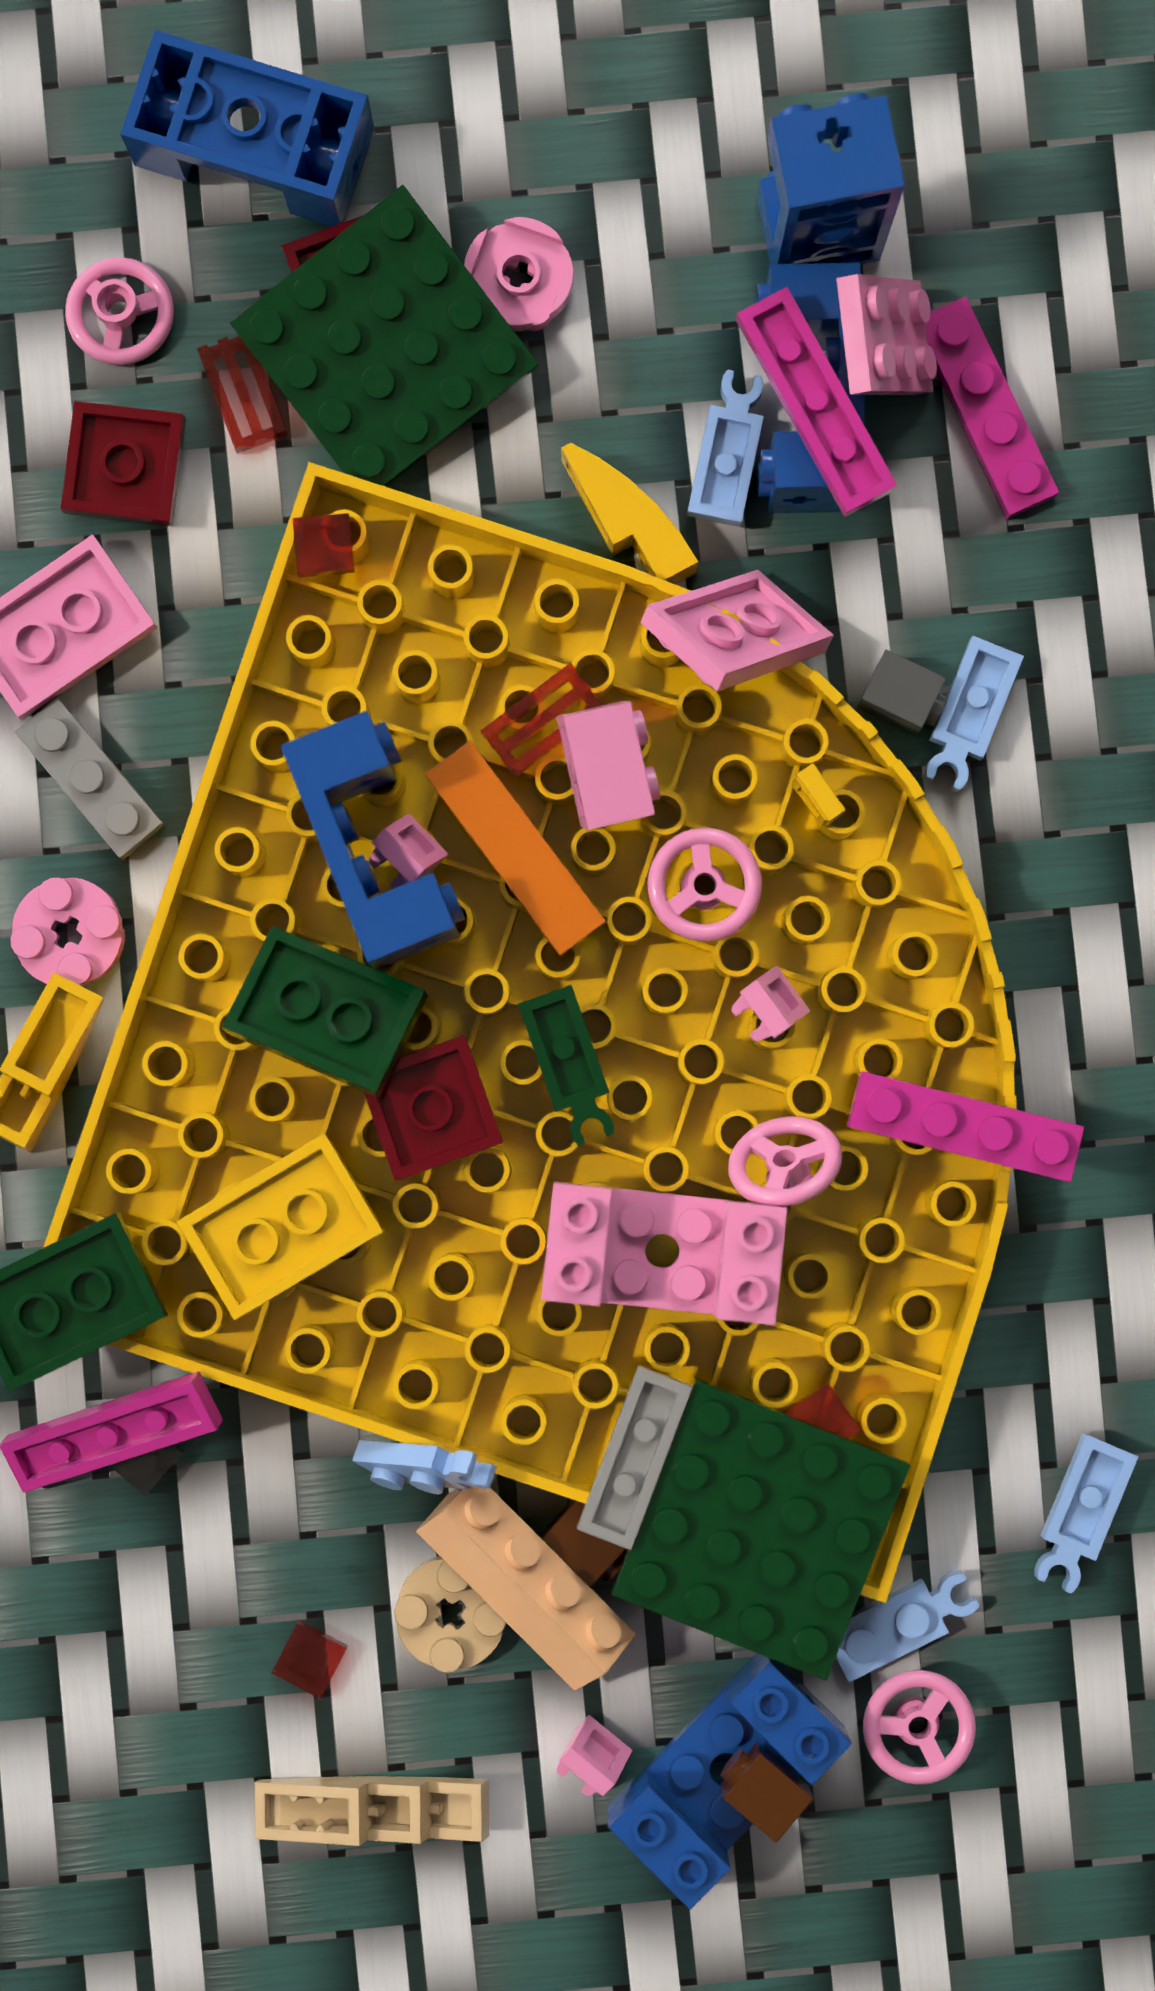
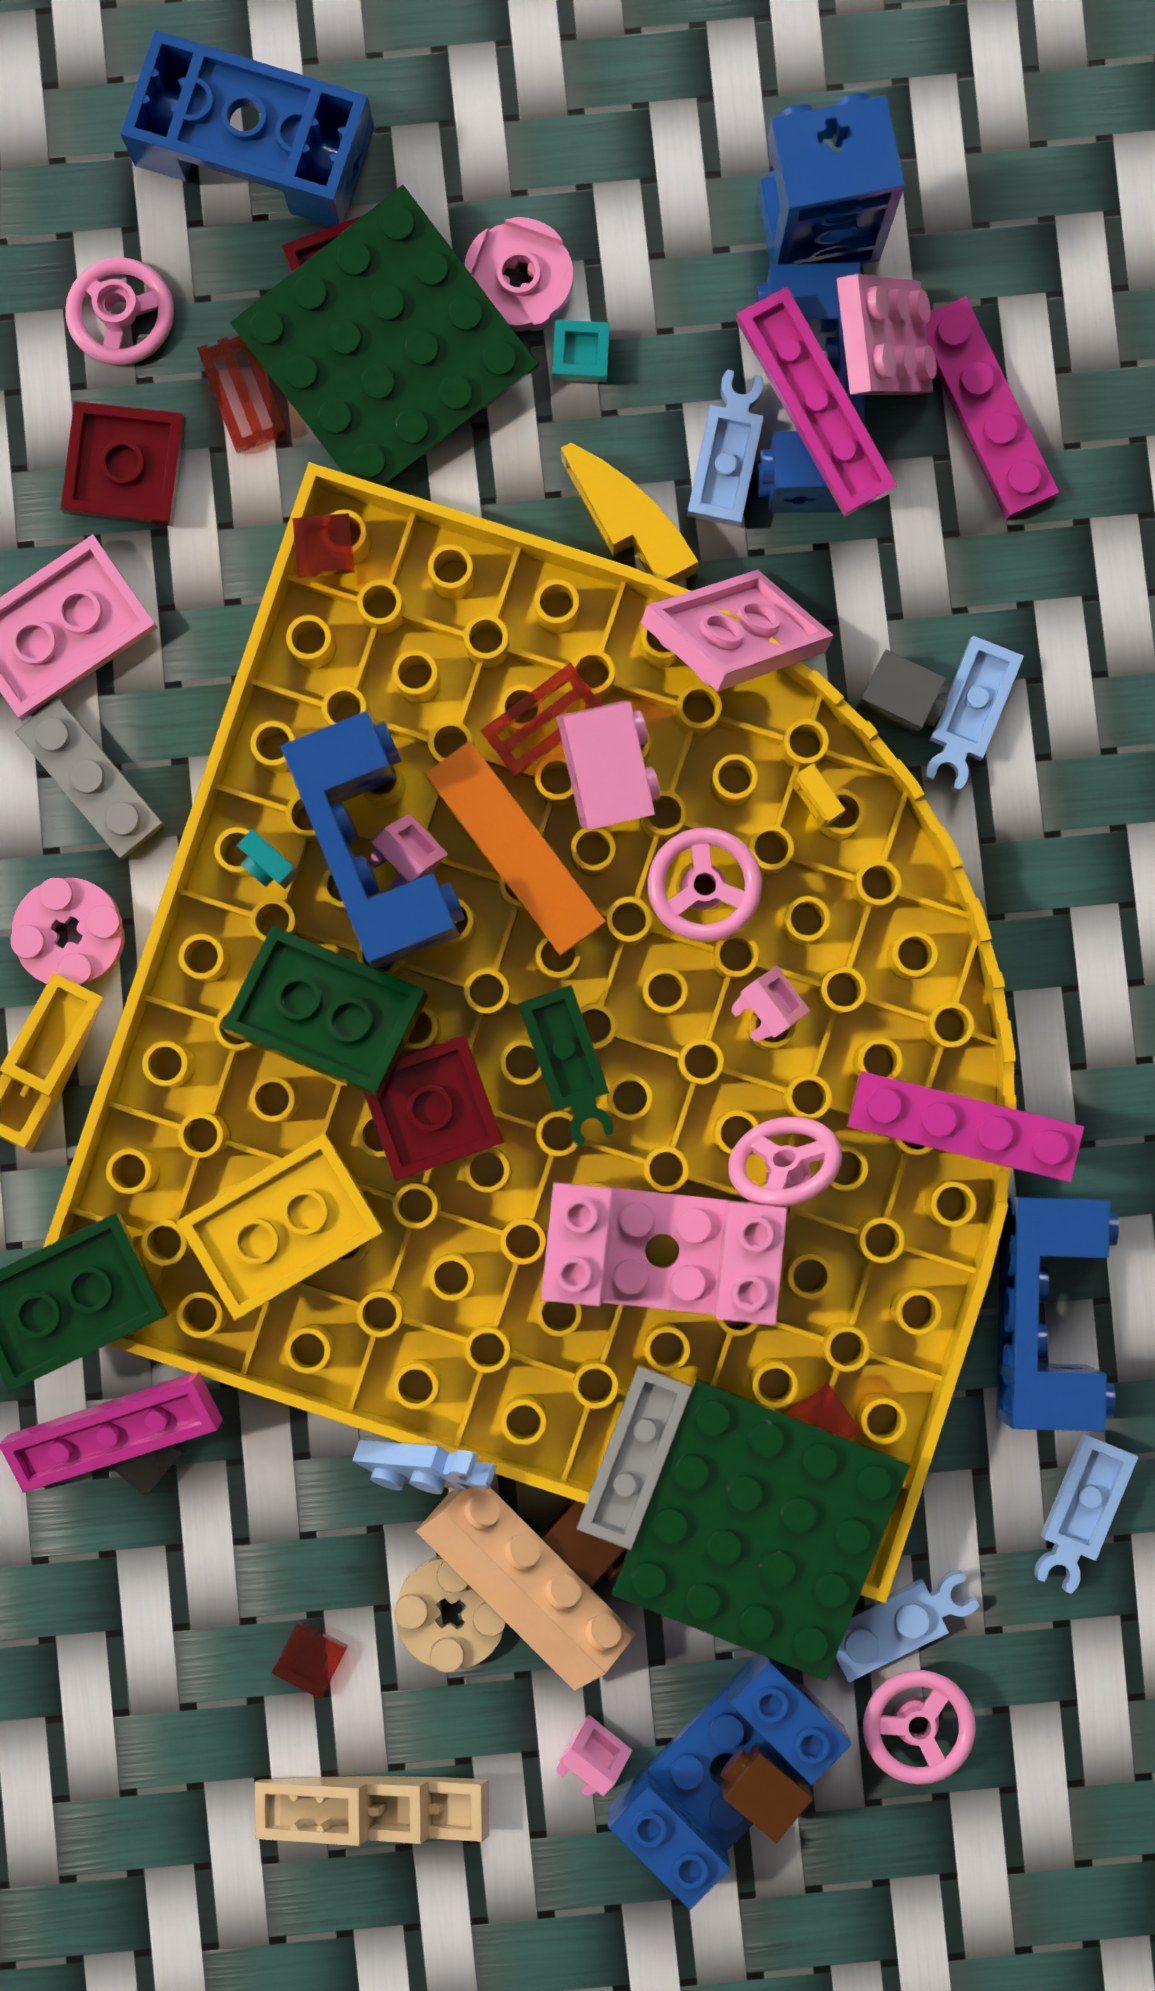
(265, 862): none -> teal plate
(580, 351): none -> teal plate
(1047, 1393): none -> blue plate

